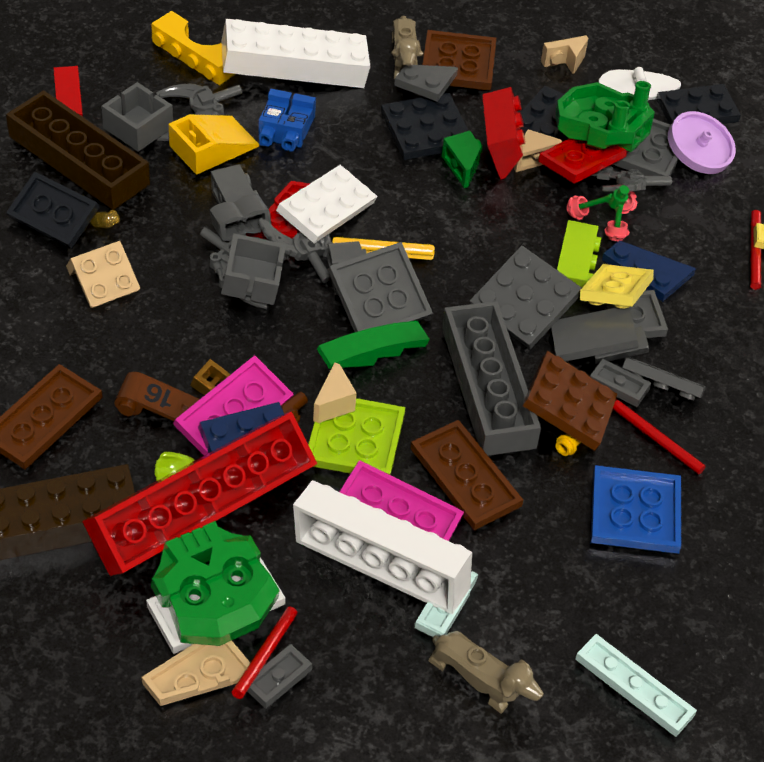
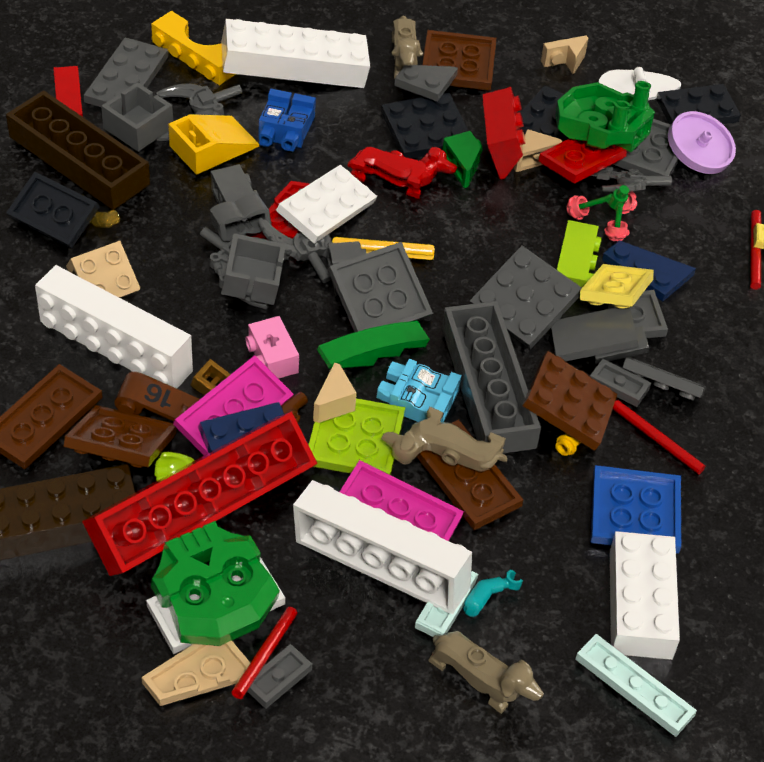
(114, 327): none -> white brick
(120, 436): none -> reddish brown plate
(129, 64): none -> dark grey plate
(273, 346): none -> bright pink brick
(401, 170): none -> red animal
(418, 389): none -> medium azure hips
(448, 441): none -> dark tan animal
(485, 588): none -> teal arm
(644, 595): none -> white brick

